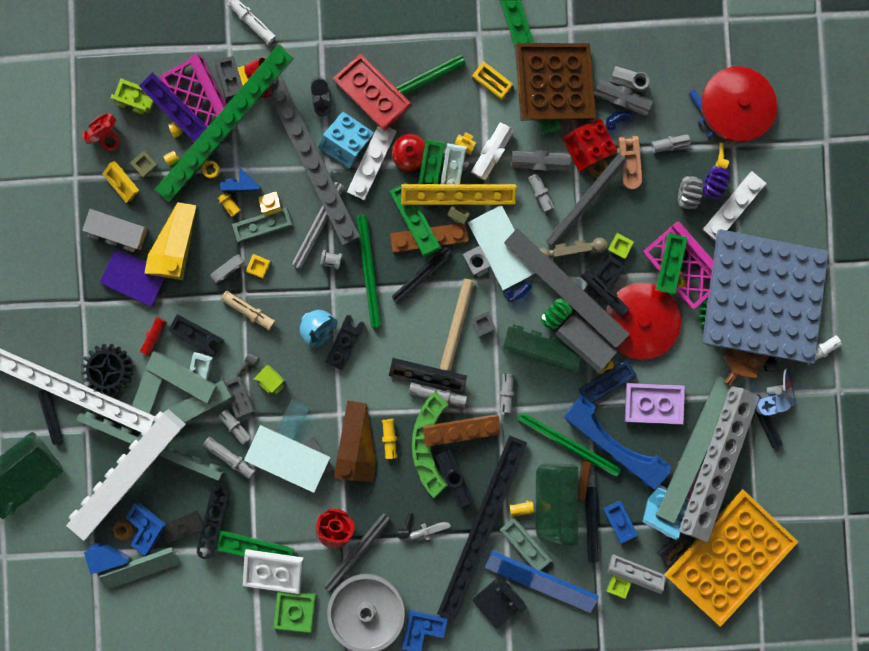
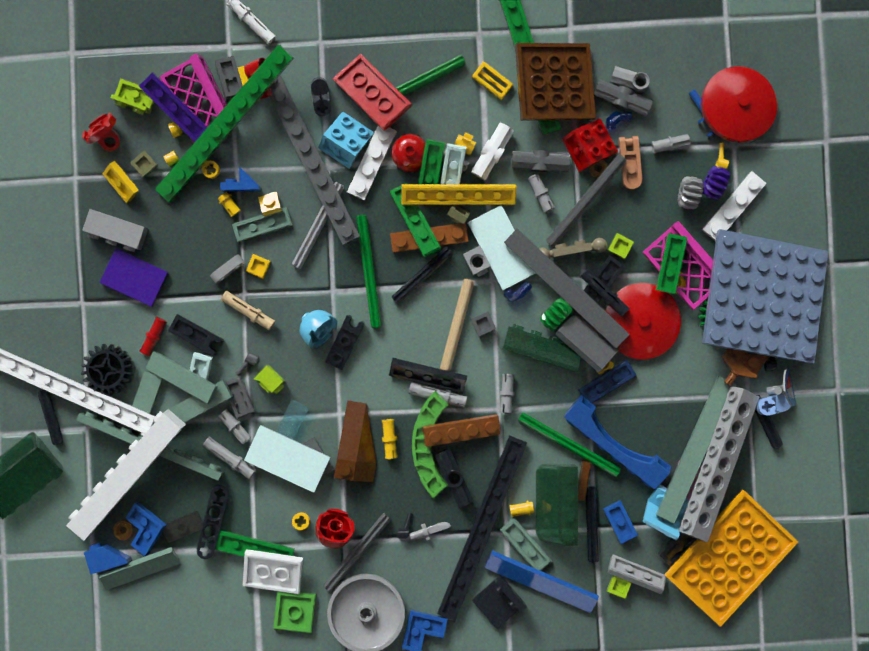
(171, 248): yellow wedge -> none
(297, 516): none -> yellow bush
(330, 260): light grey bush -> none
(654, 403): lavender plate -> none
(824, 348): white pin -> none

